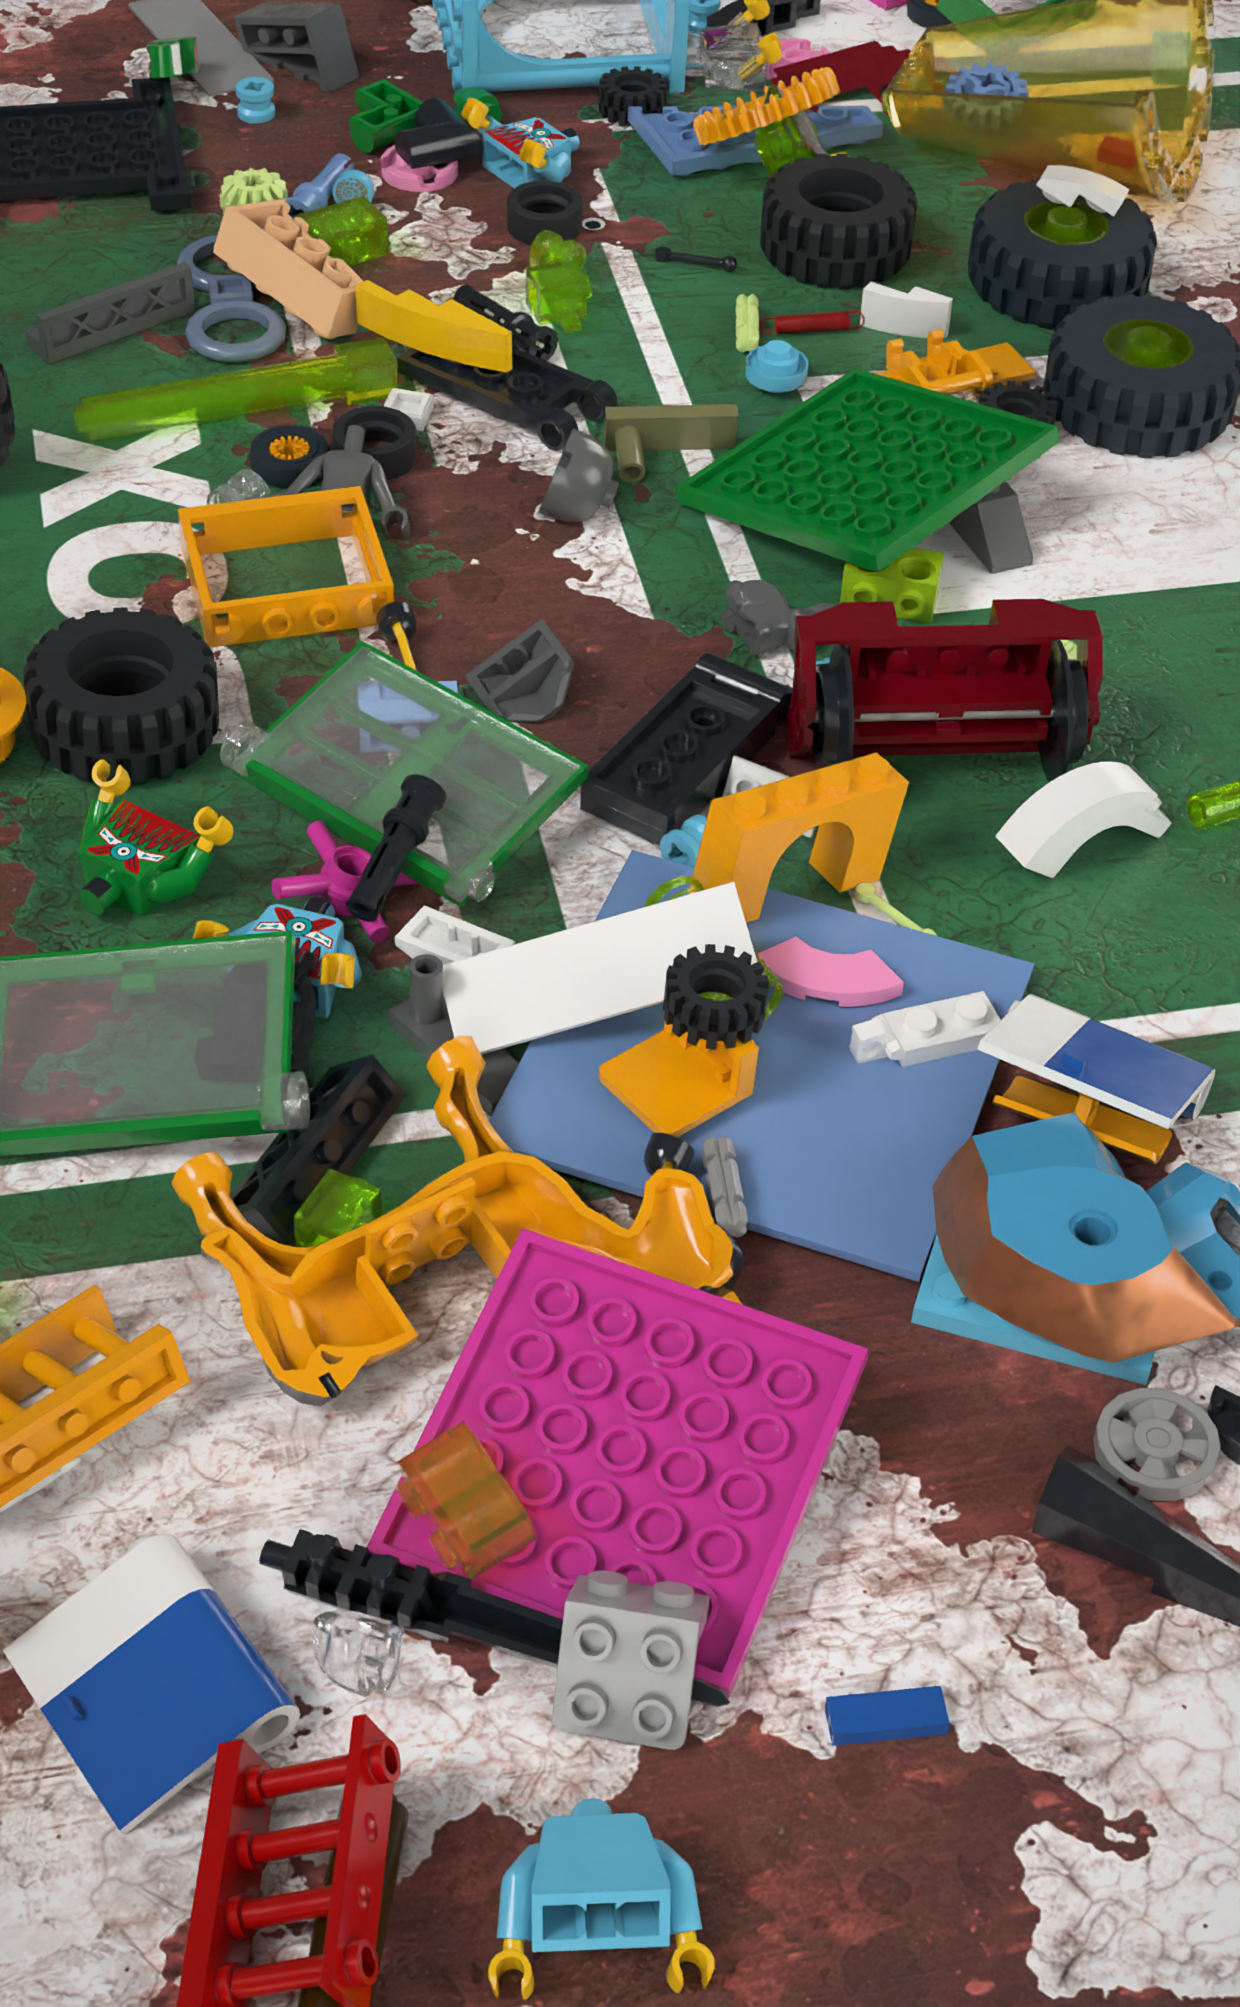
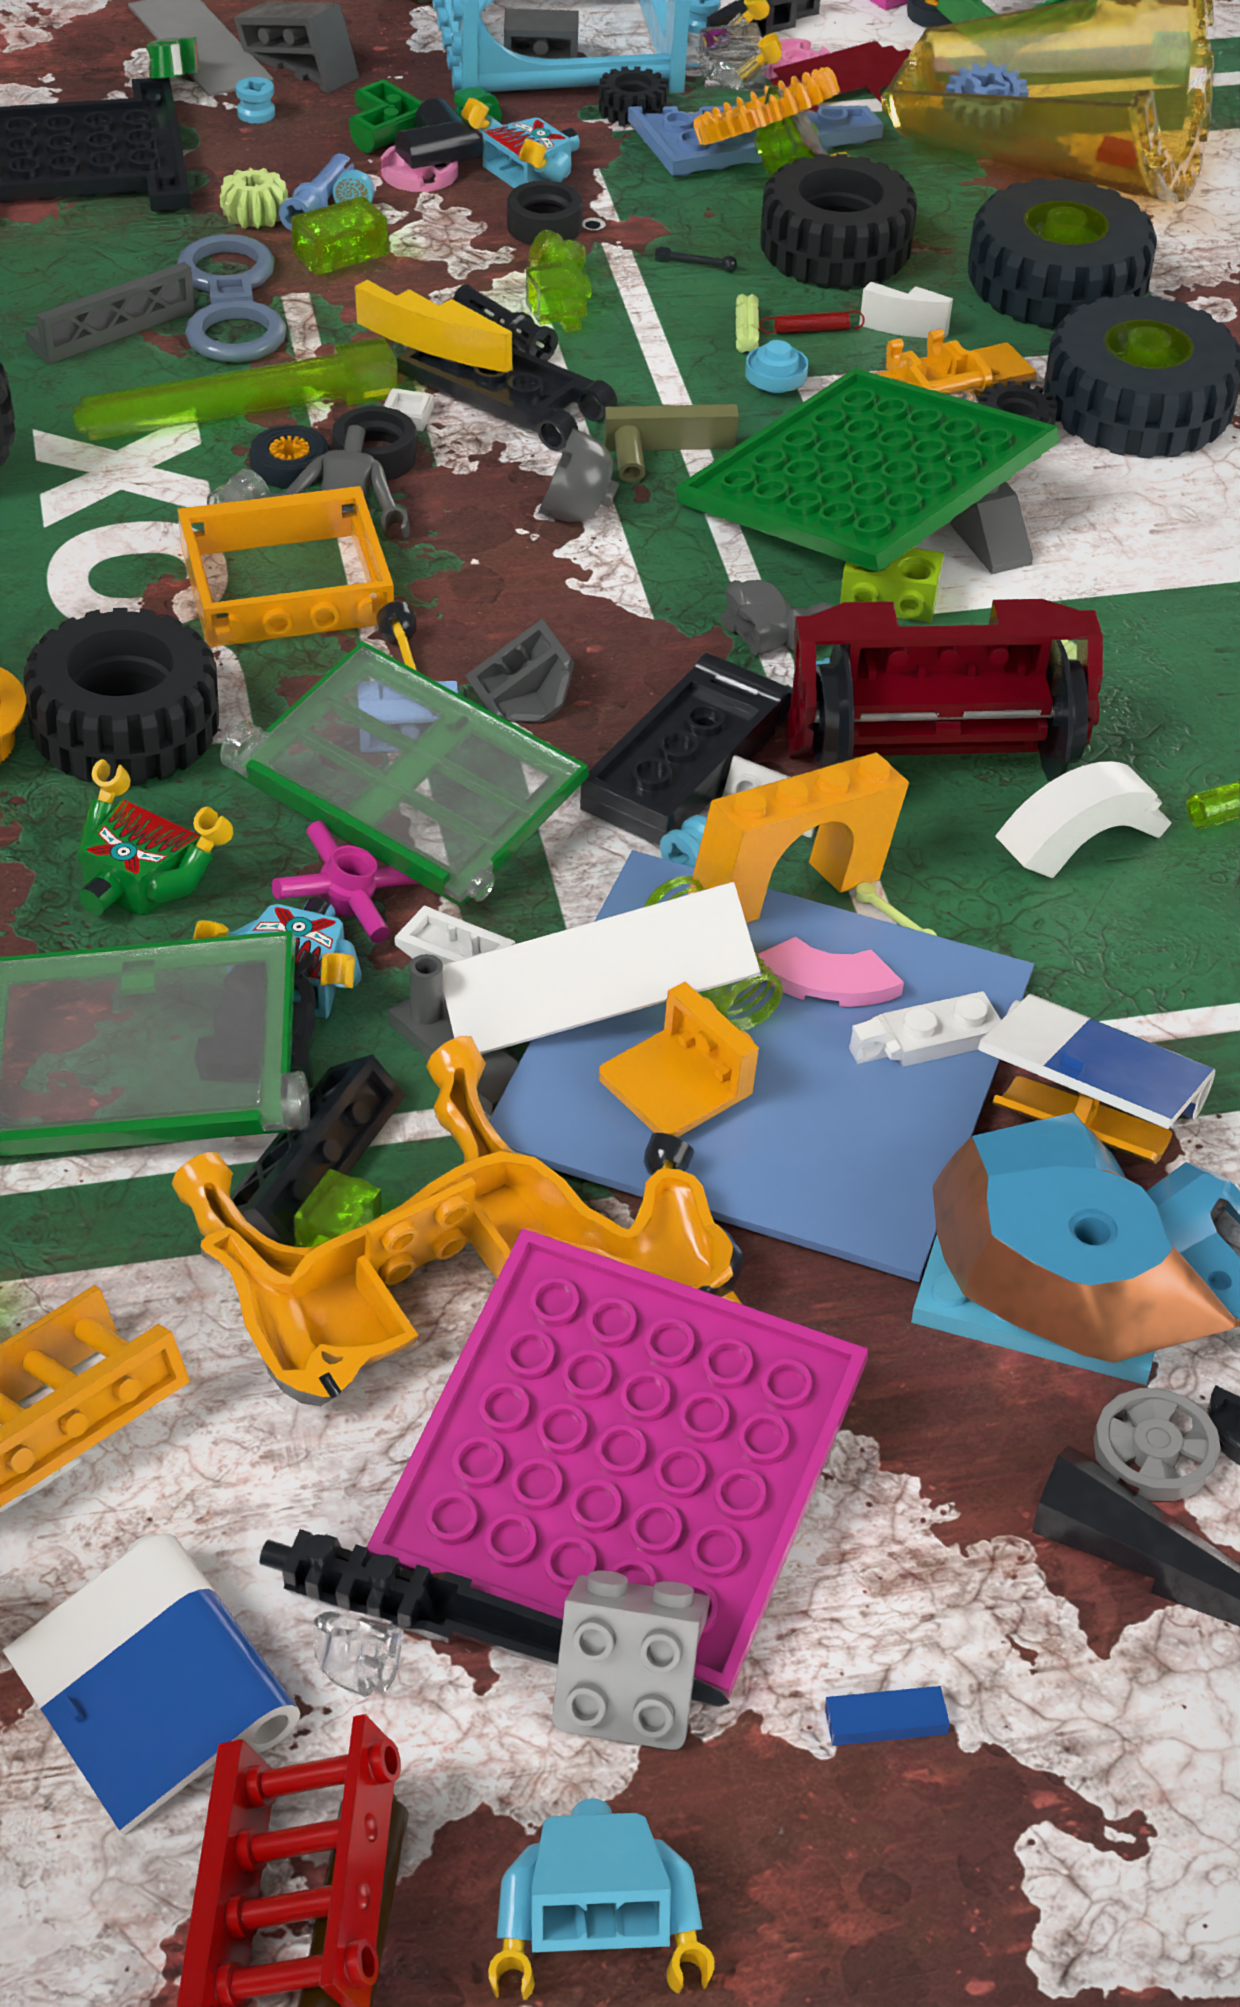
(289, 265): light nougat wedge -> none
(403, 829): black pin -> none
(465, 1501): clear yellow brick -> none
(542, 32): none -> dark grey brick
(710, 1018): black tyre -> none
(724, 1185): light grey axle -> none
(1065, 183): white slope -> none

